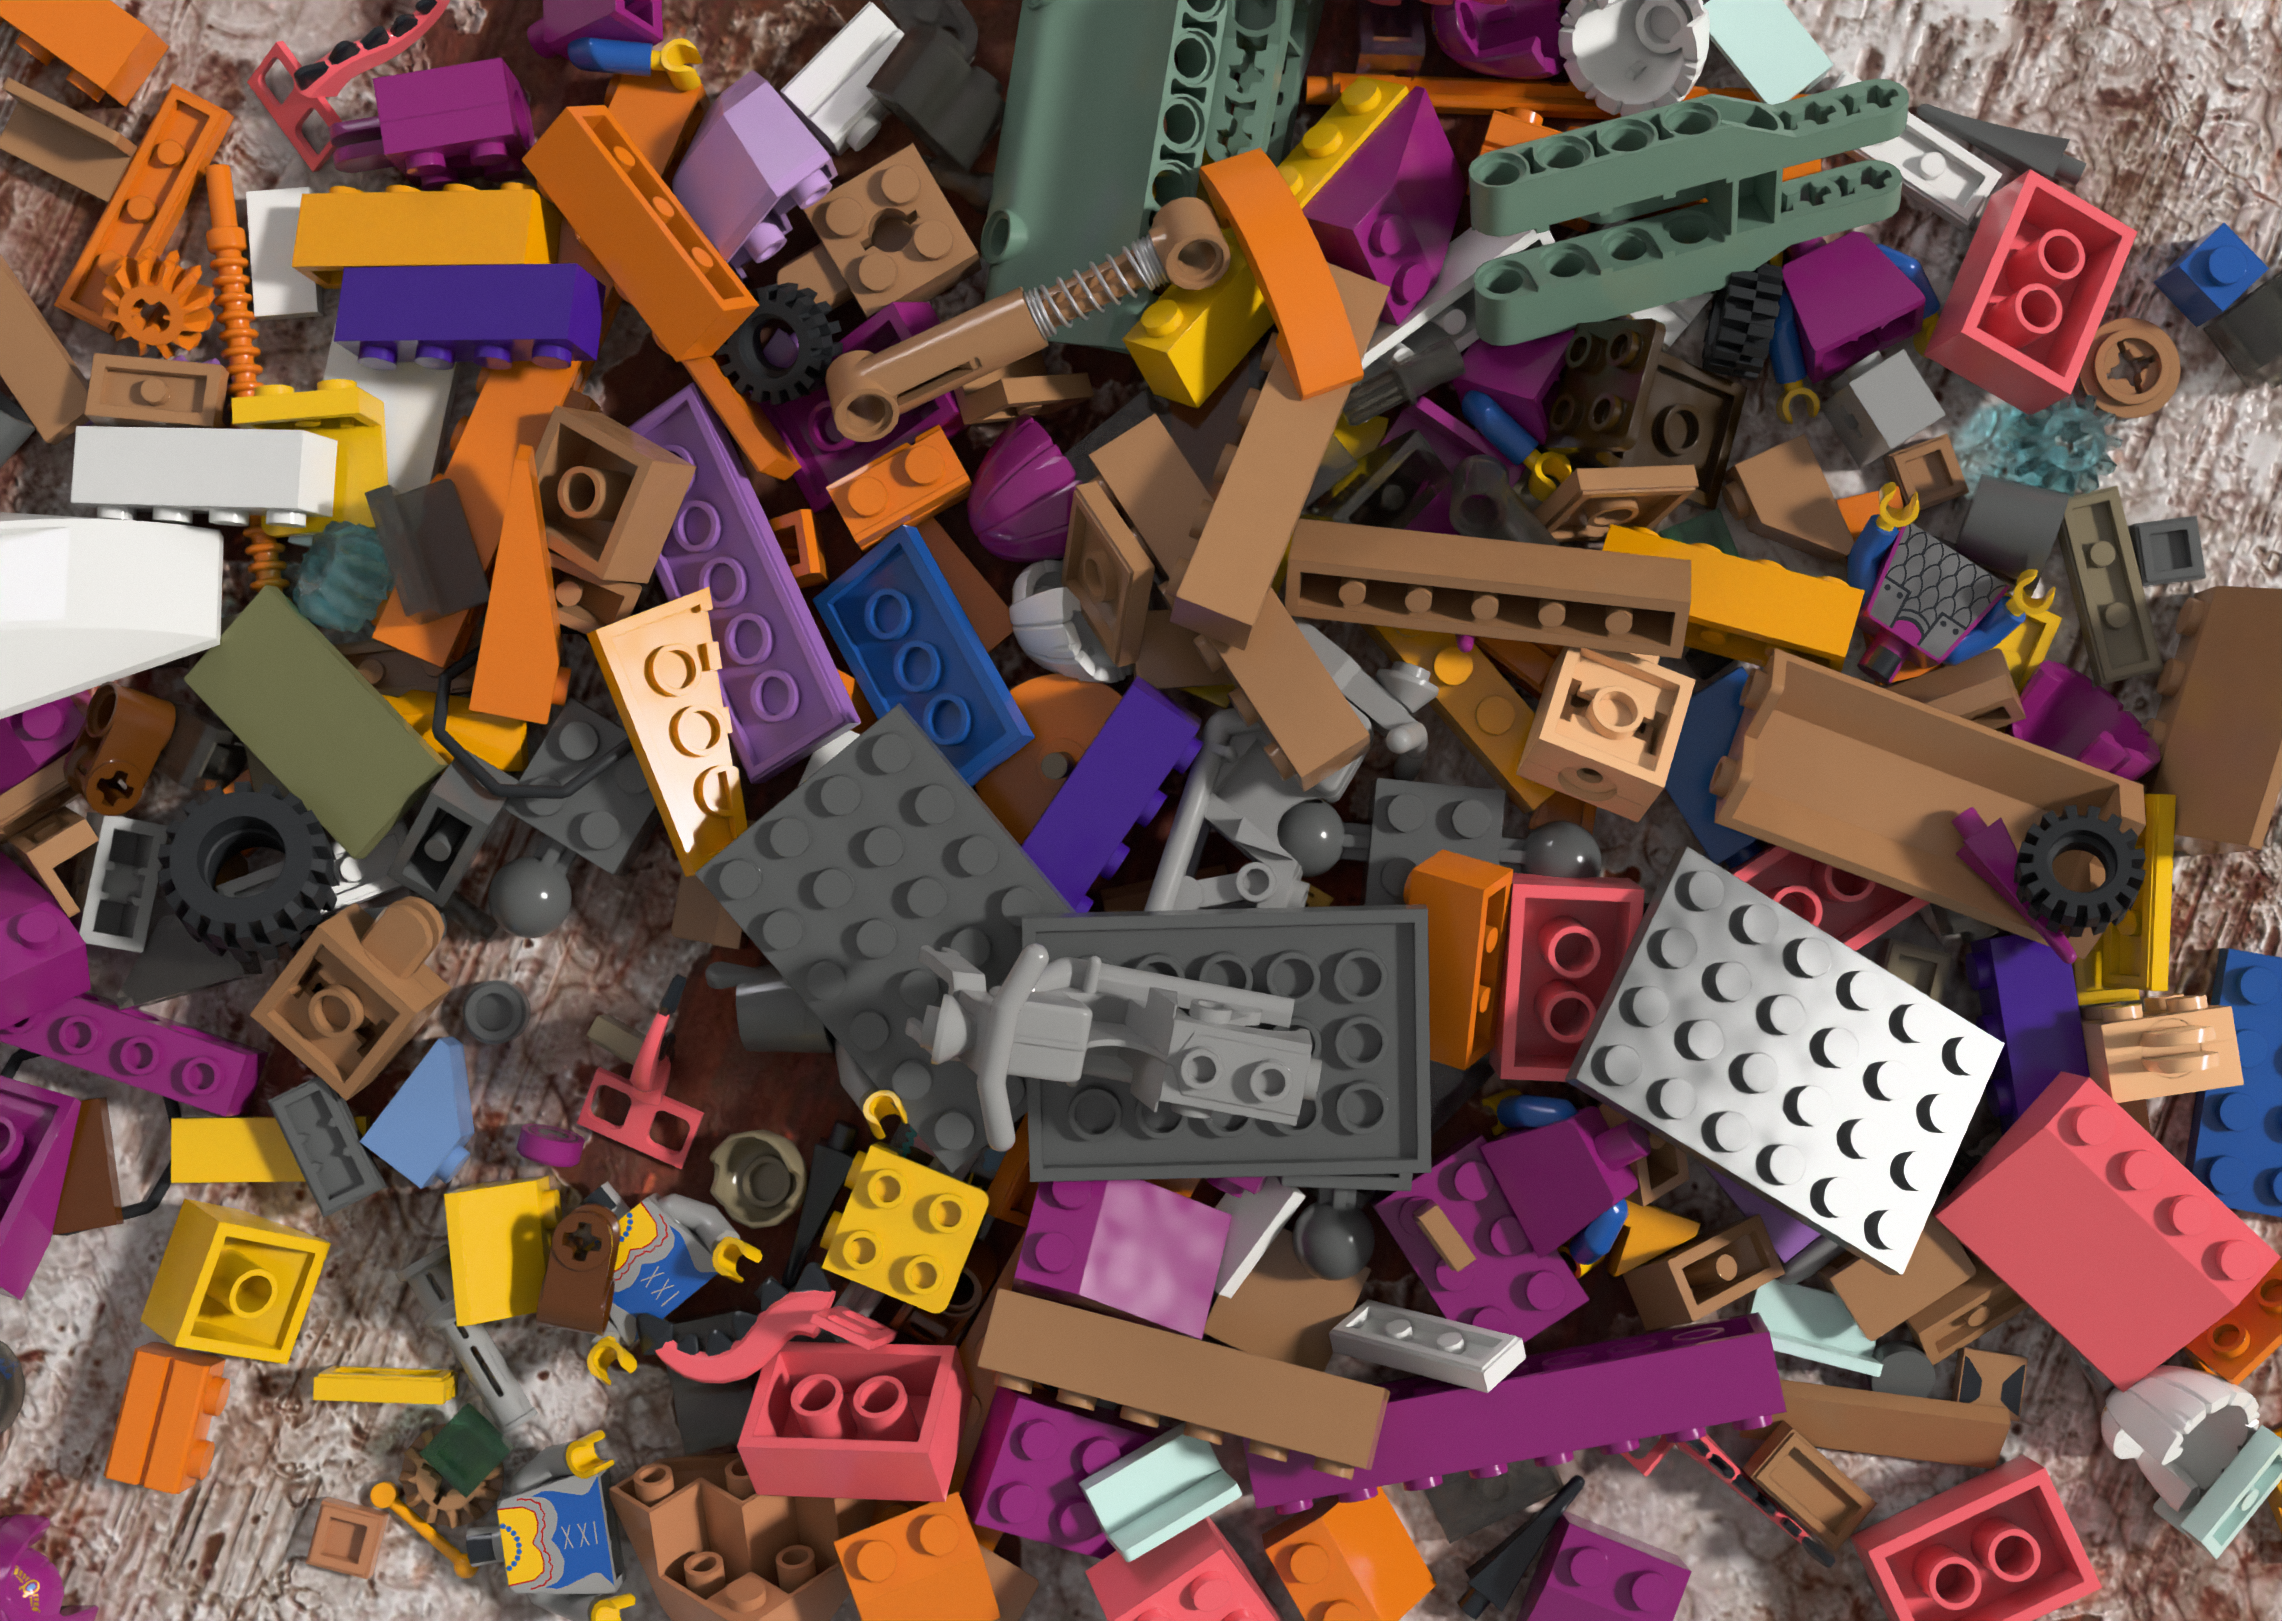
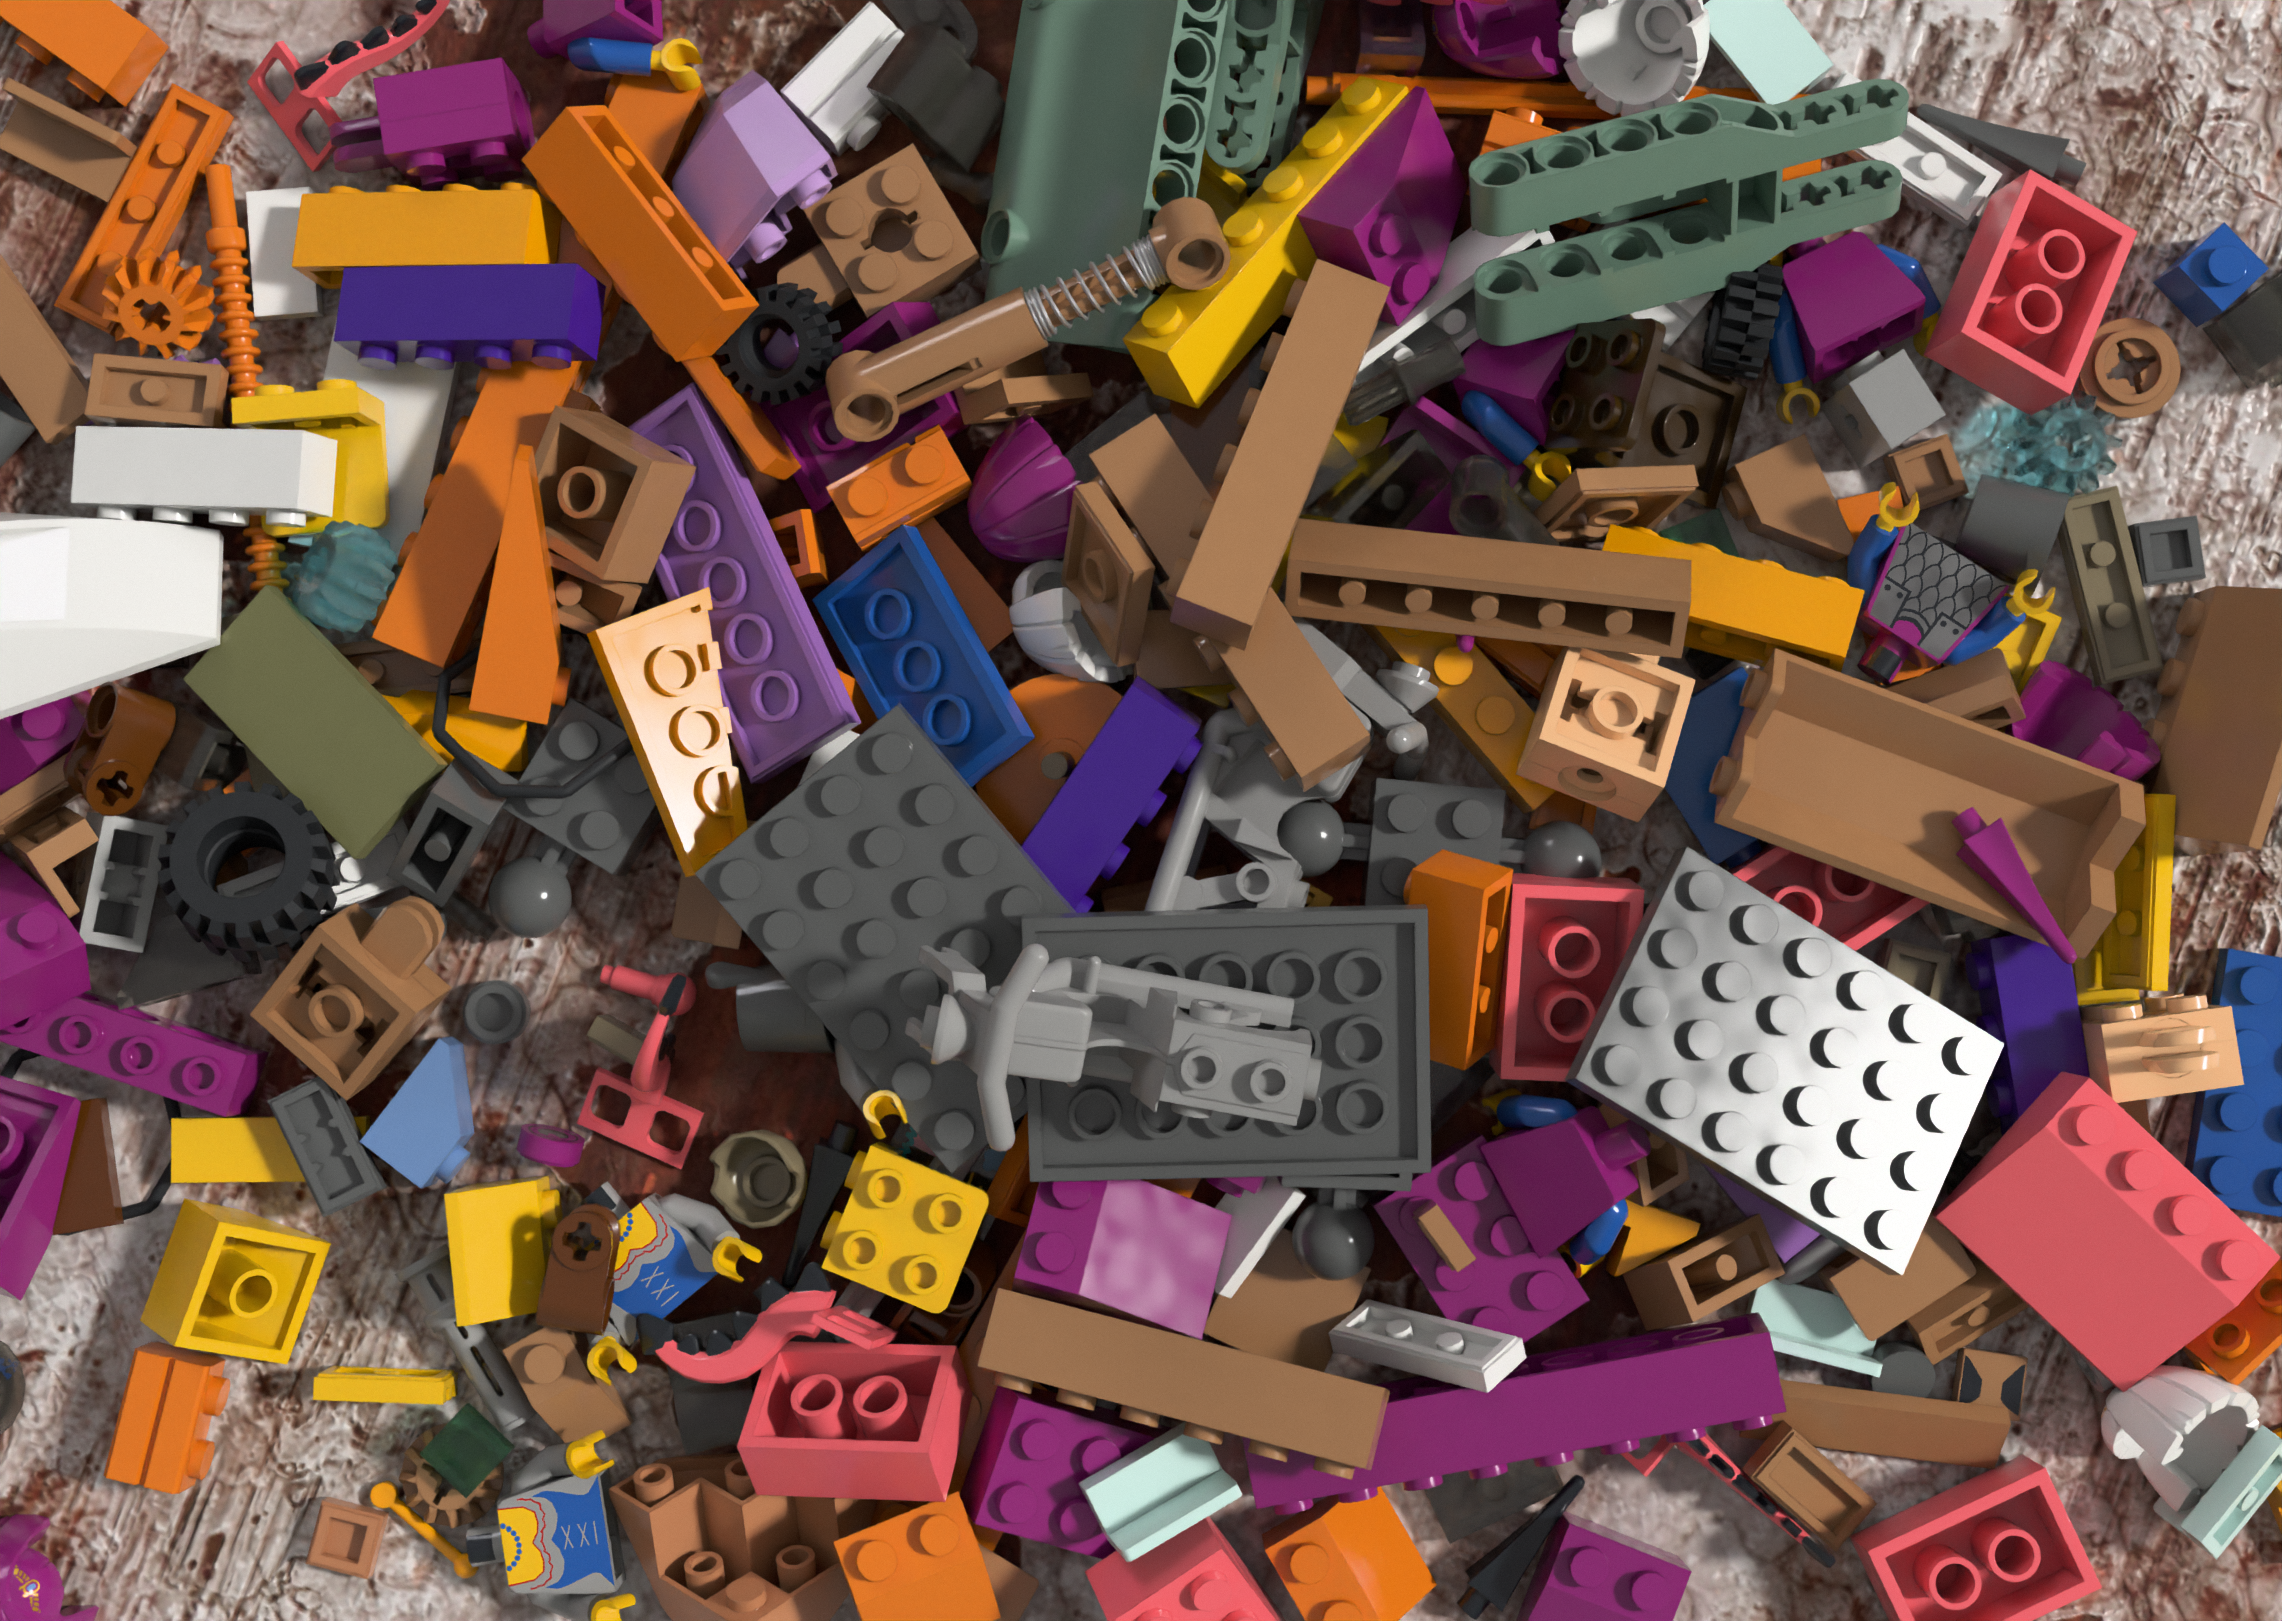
(429, 550): clear smoke panel -> none
(561, 1387): none -> medium nougat slope
(648, 986): none -> coral piece
(1288, 270): orange slope -> none
(2092, 835): black tyre -> none

